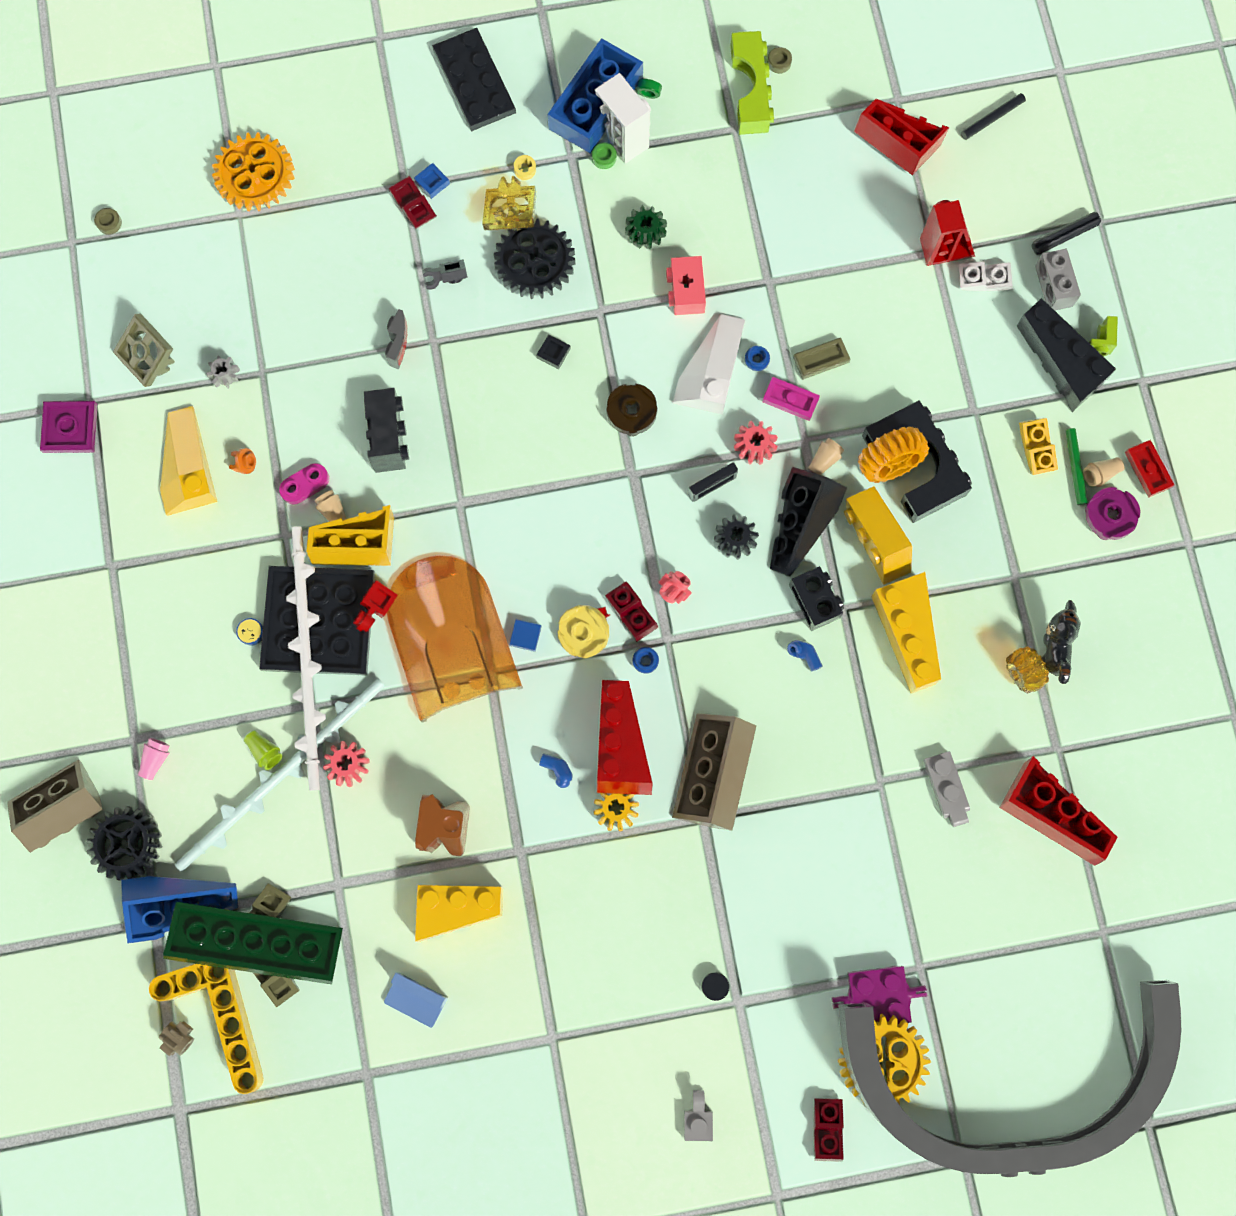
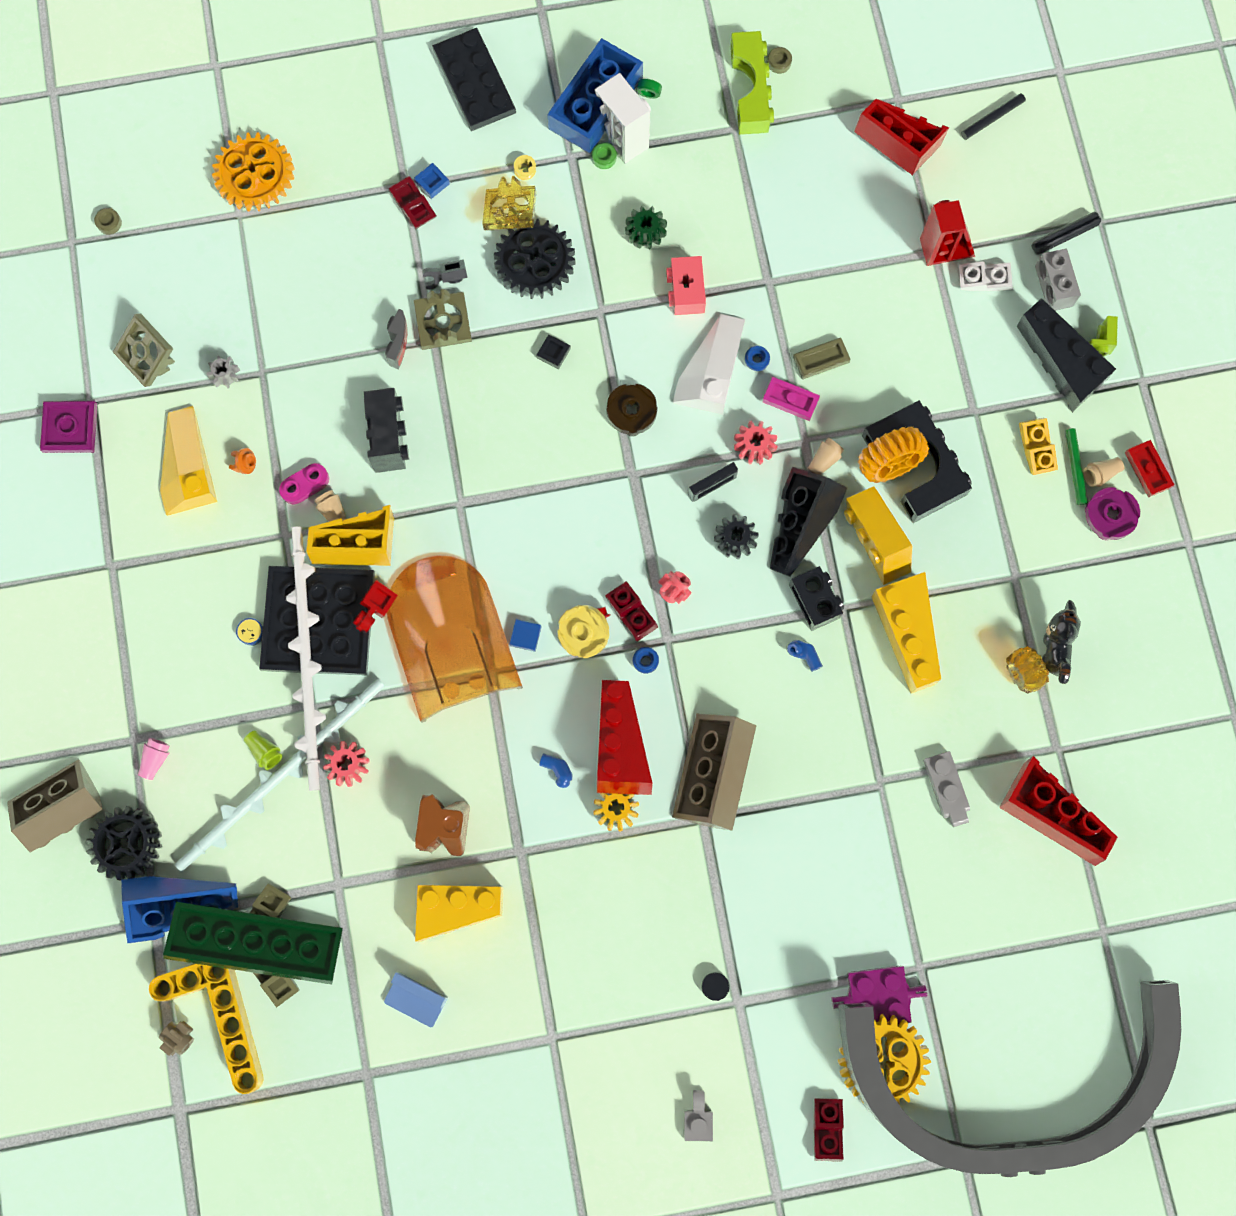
(445, 336): none -> olive piece

